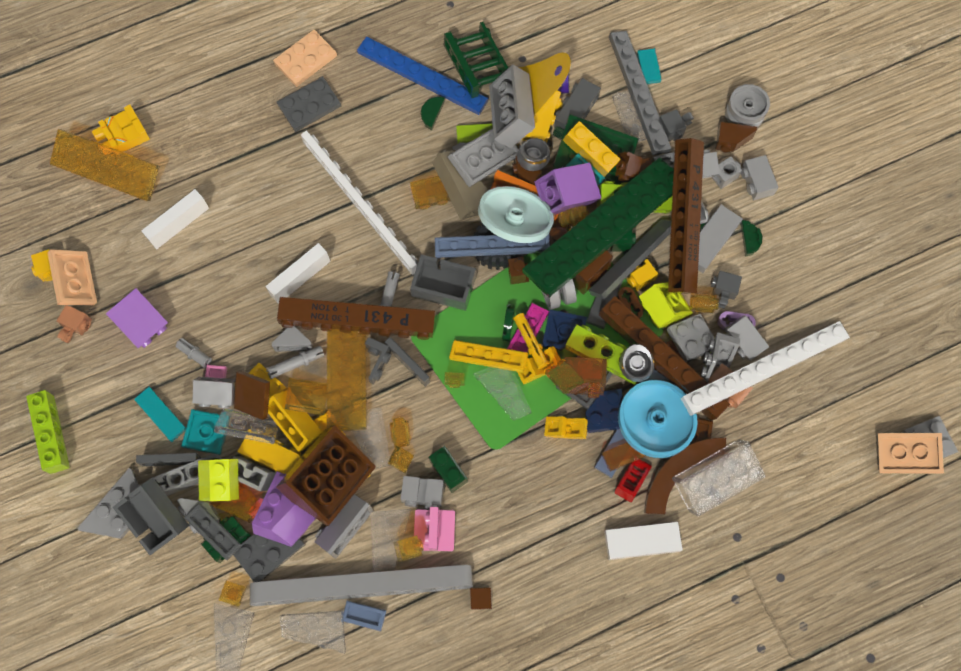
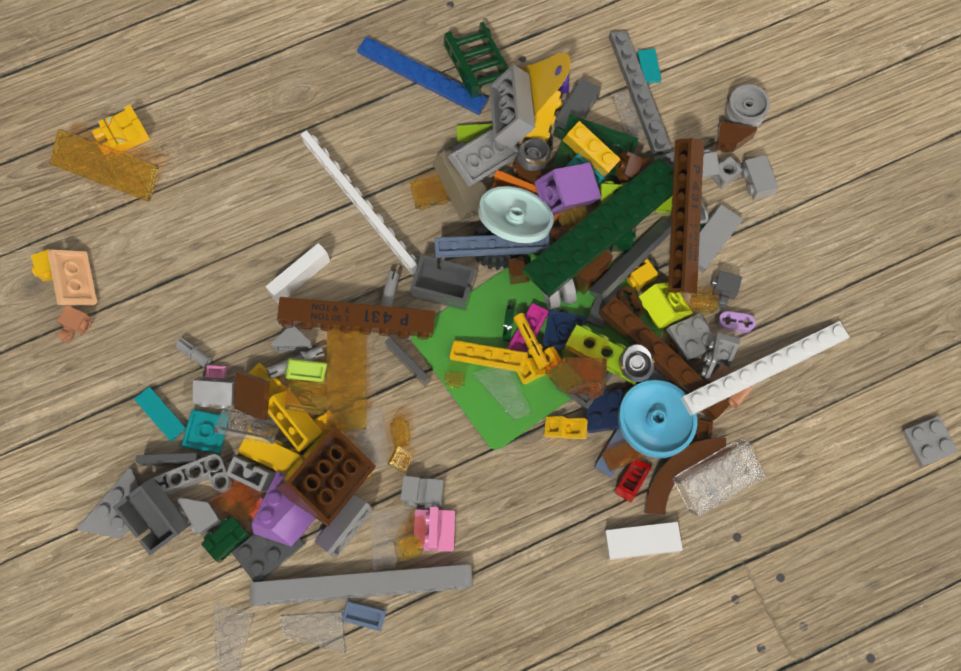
(47, 432): lime brick -> none
(137, 319): medium lavender slope -> none
(175, 219): white piece -> none
(213, 531): dark grey tile -> none
(218, 480): neon yellow slope -> none
(232, 593): clear yellow plate -> none
(305, 58): light nougat plate -> none
(305, 370): none -> lime tile
(309, 104): dark grey plate -> none
(377, 348): dark grey bracket -> none
(431, 111): dark green tile -> none
(448, 469): dark green brick -> none
(480, 598): reddish brown tile -> none
(675, 124): dark grey brick -> none
(750, 340): light grey brick -> none
(751, 237): dark green tile -> none
(910, 453): light nougat plate -> none

